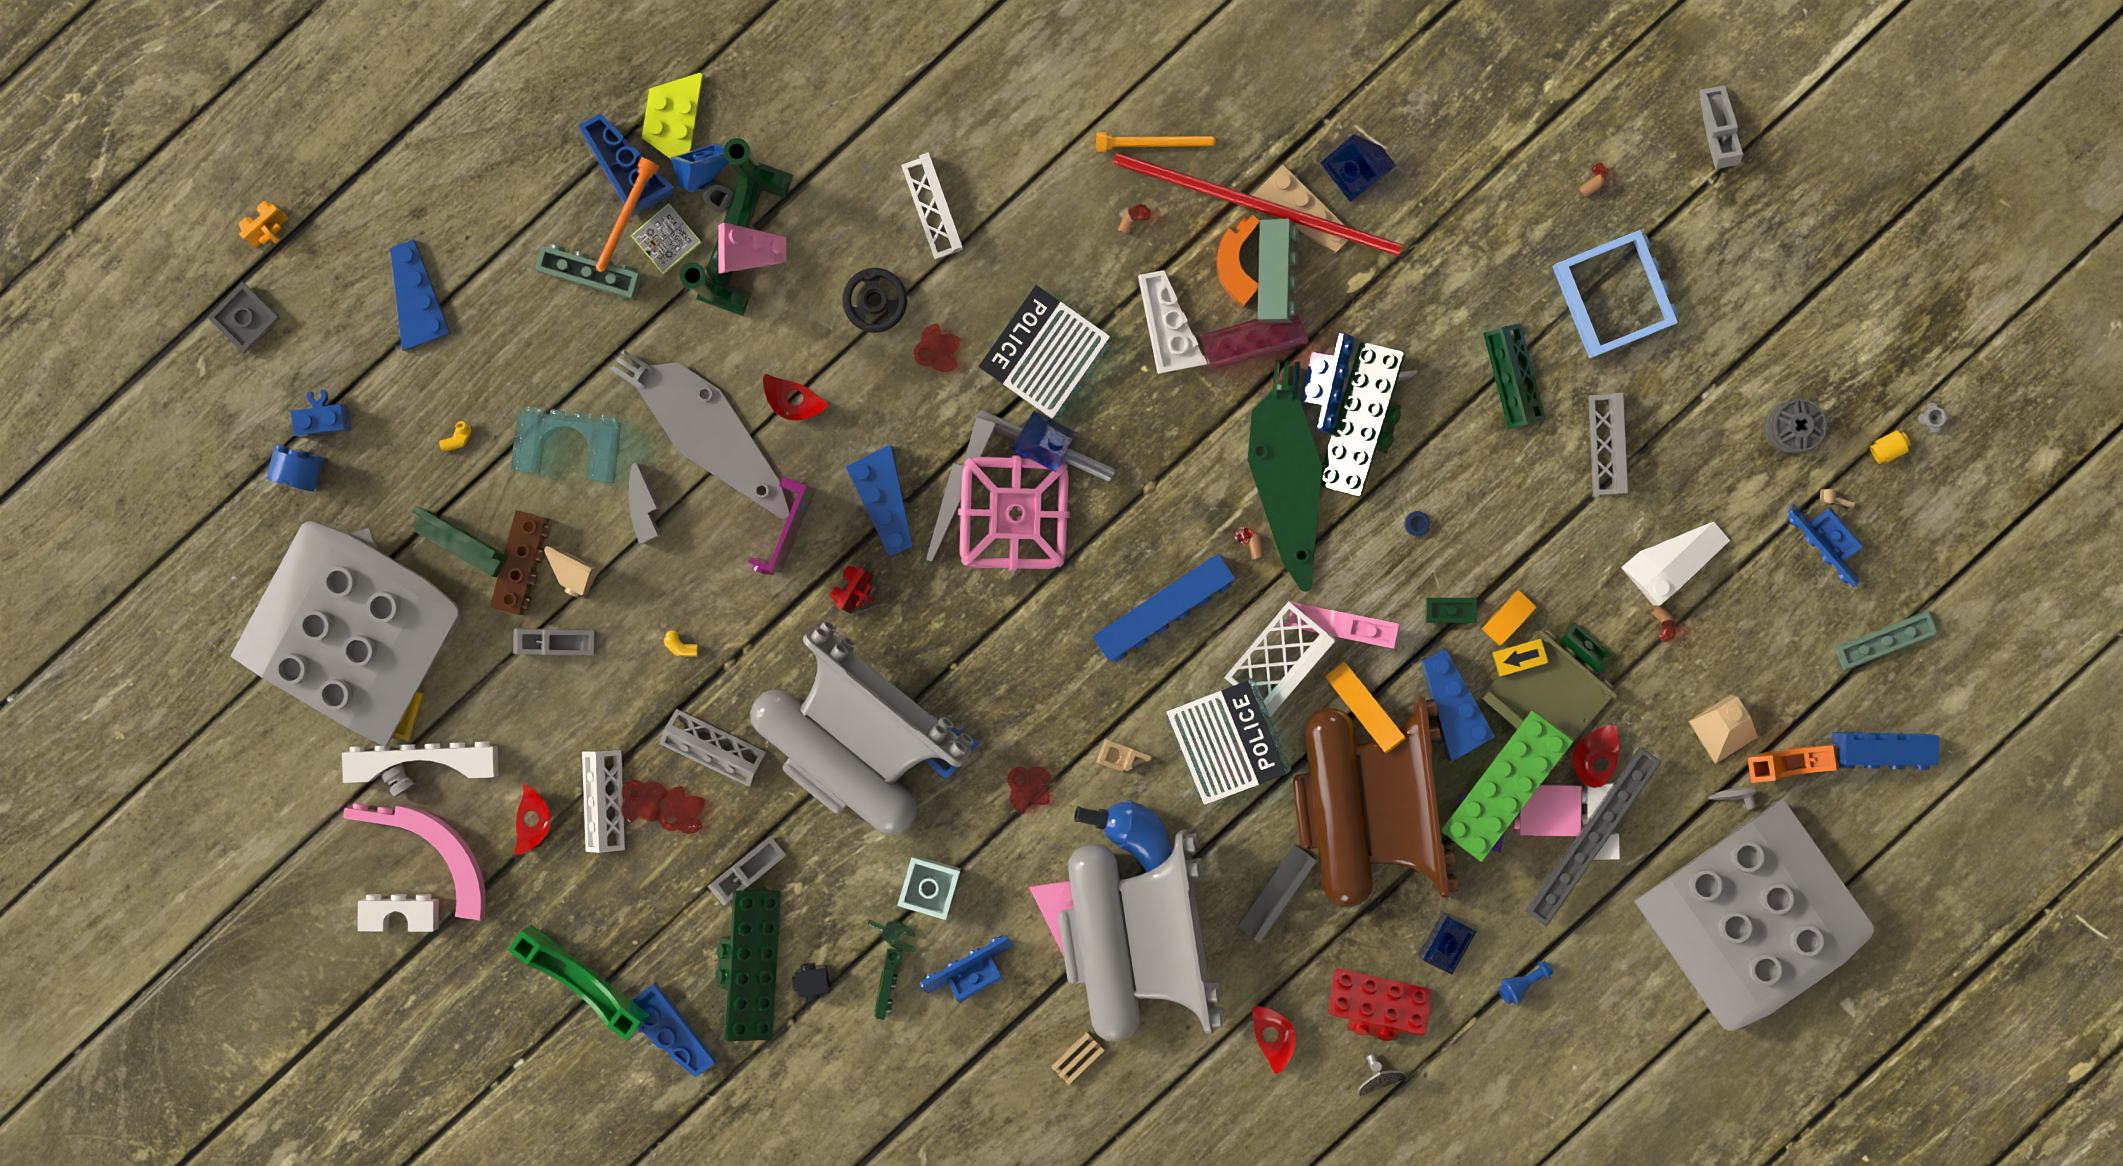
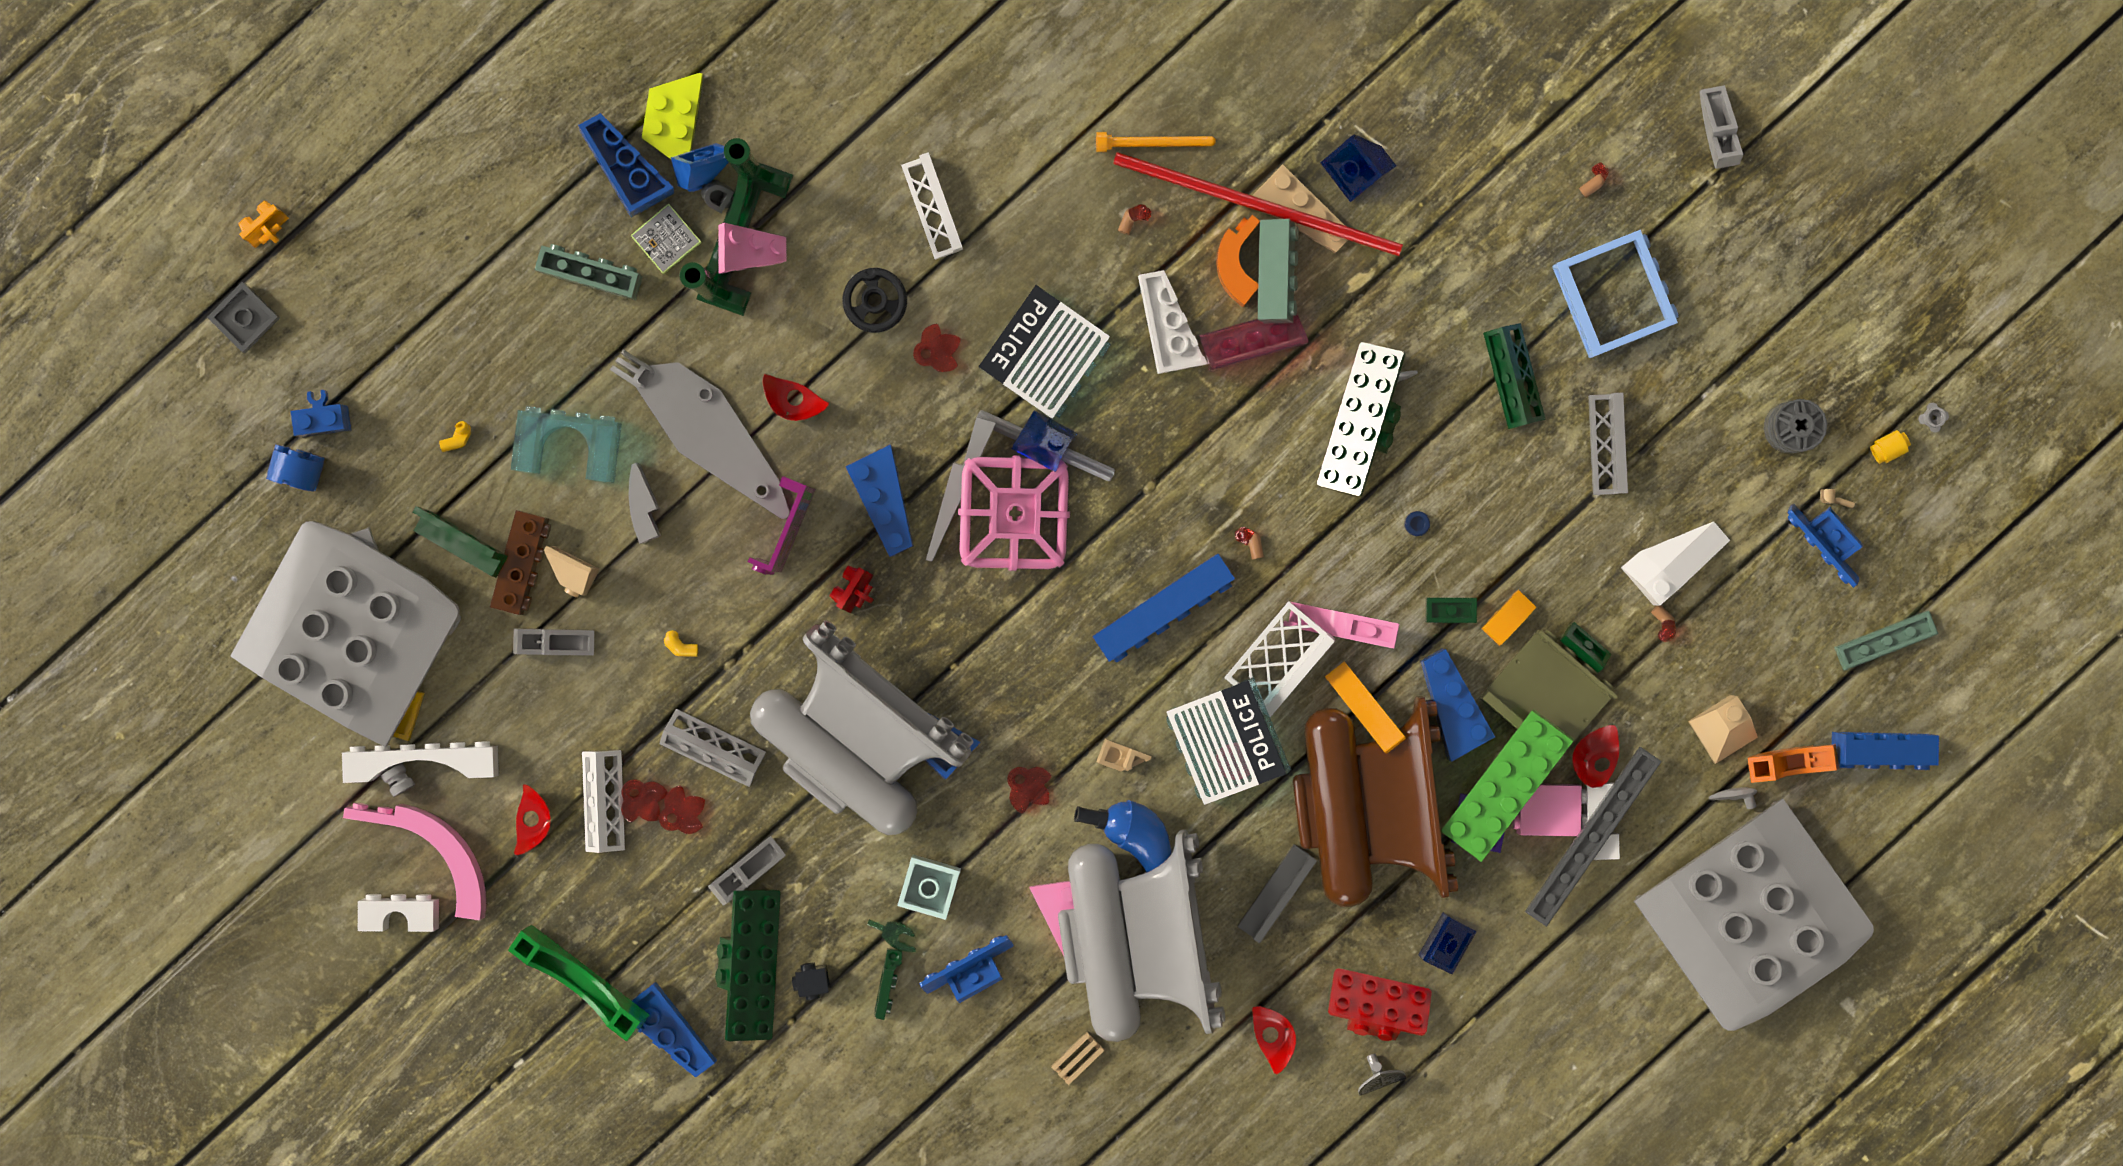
(416, 300): blue wing -> none
(646, 170): orange piece -> none
(1287, 473): dark green wing -> none
(1326, 380): bracket -> none
(1515, 988): blue piece -> none
(1520, 657): yellow tile -> none

